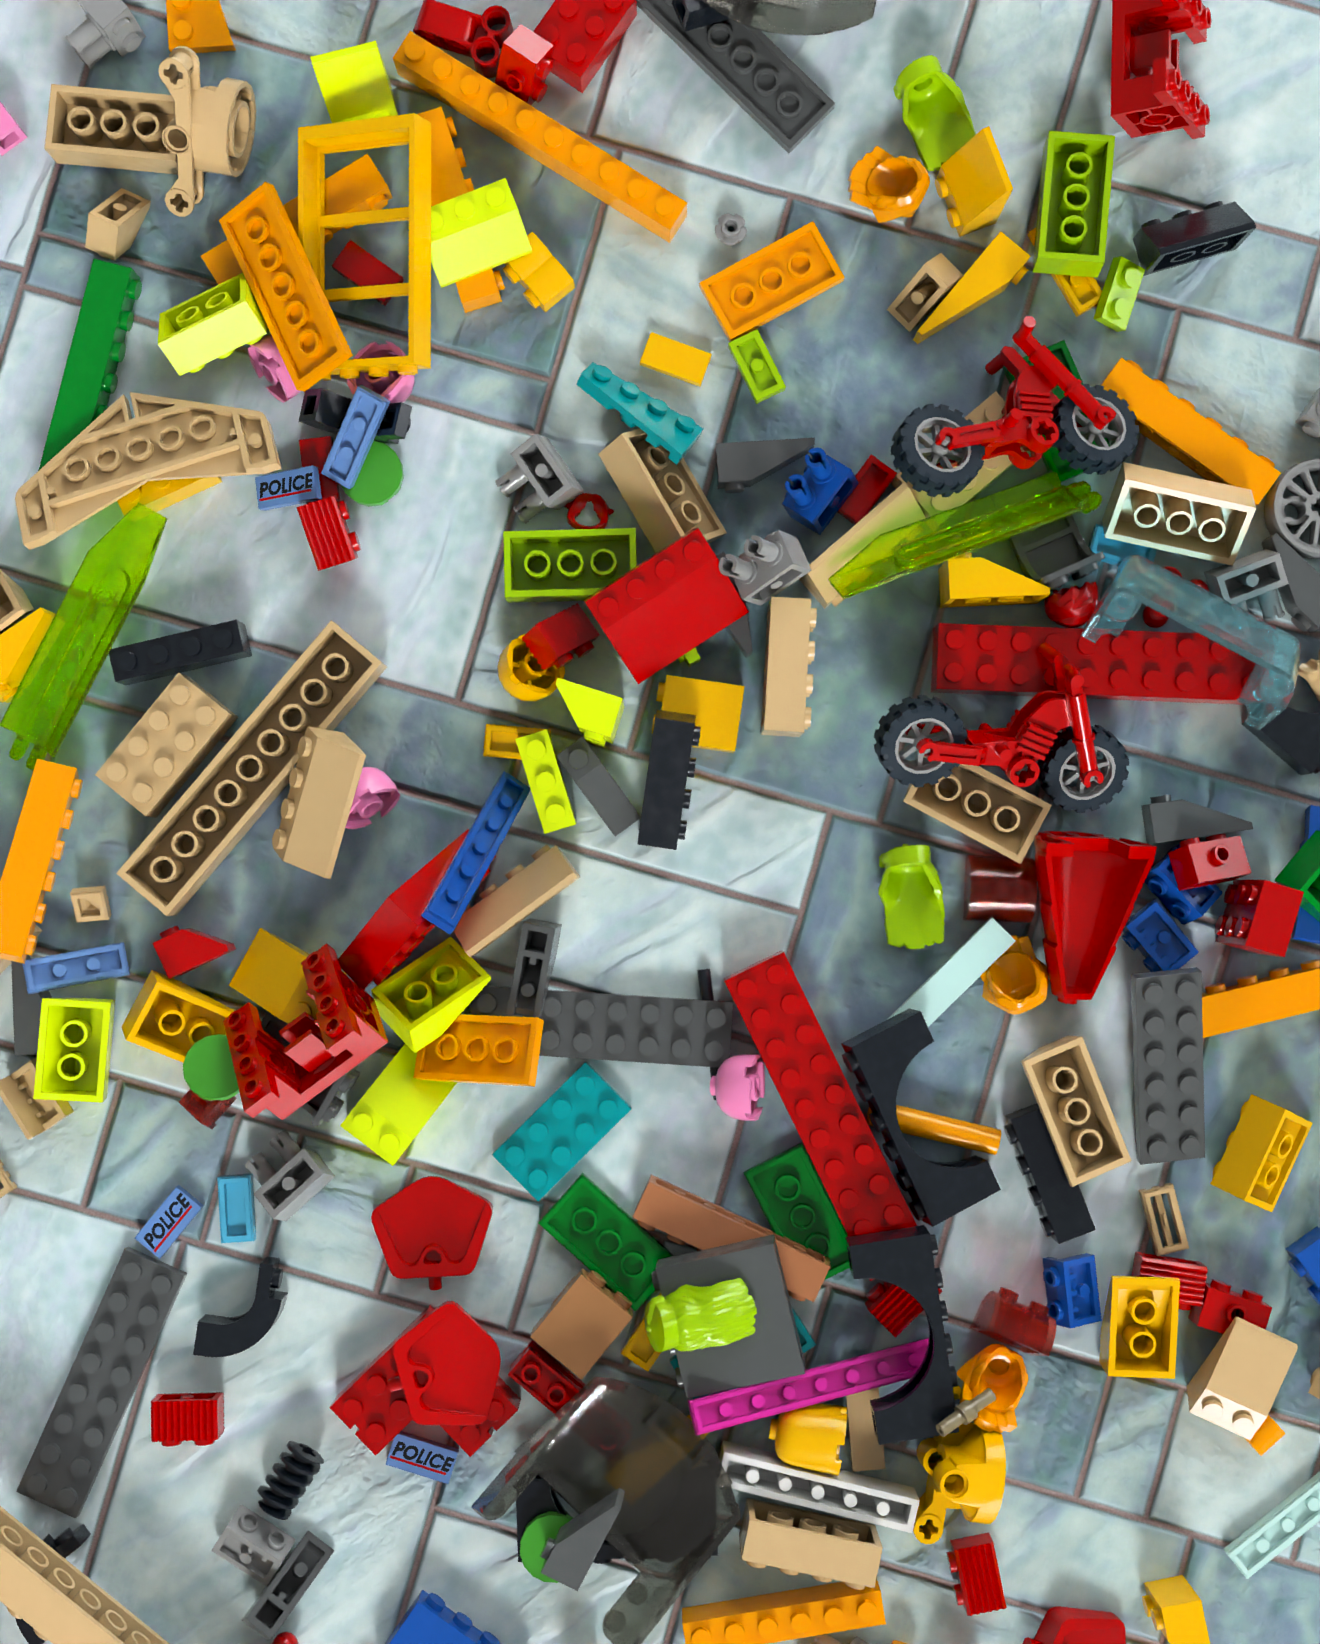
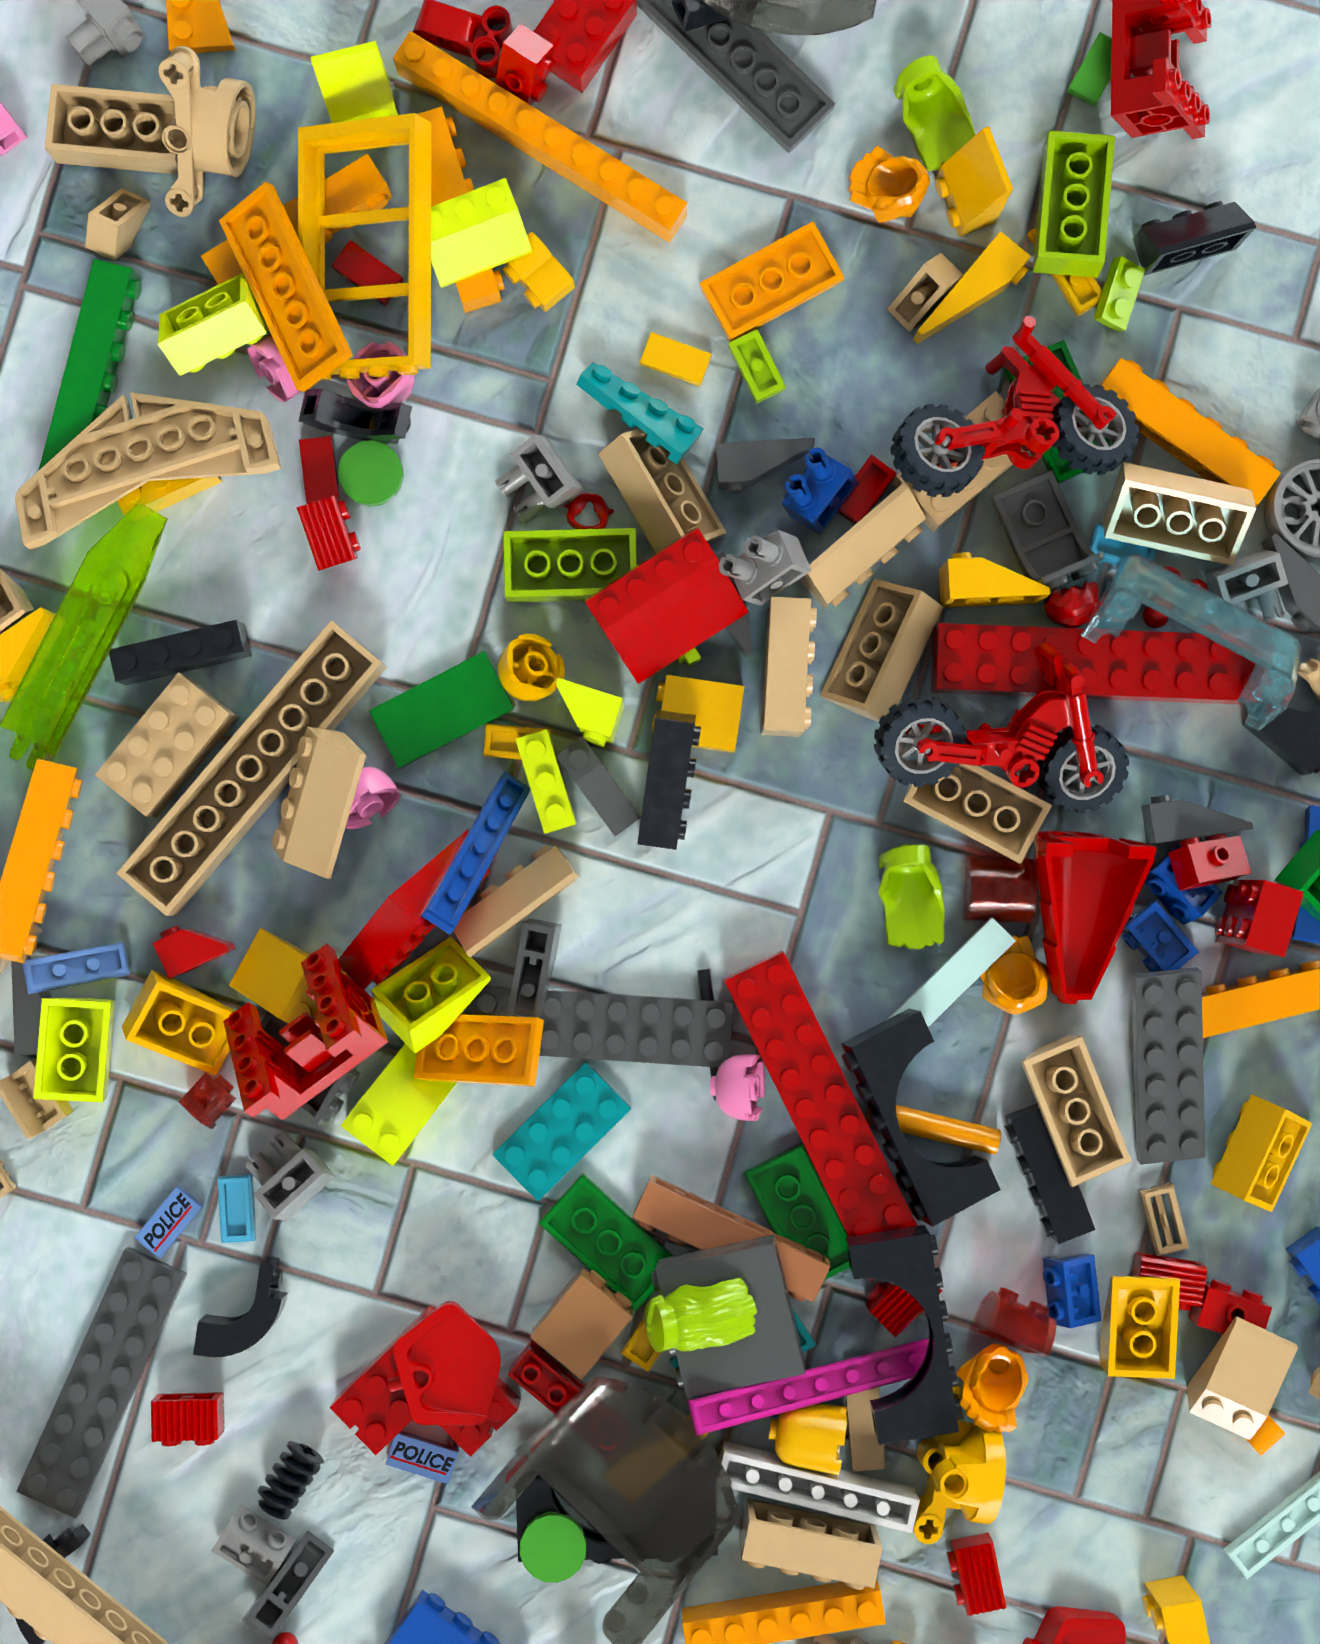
(90, 904): tan tile -> none
(210, 1069): bright green tile -> none
(288, 488): medium blue tile -> none
(355, 436): medium blue tile -> none
(432, 1230): red animal -> none
(441, 710): none -> green tile
(561, 637): red brick -> none
(579, 1540): dark grey slope -> none
(725, 235): light grey plate -> none
(882, 649): none -> tan slope
(963, 531): clear neon green hinge -> none
(965, 1412): dark tan bar -> none
(1093, 72): none -> bright green tile

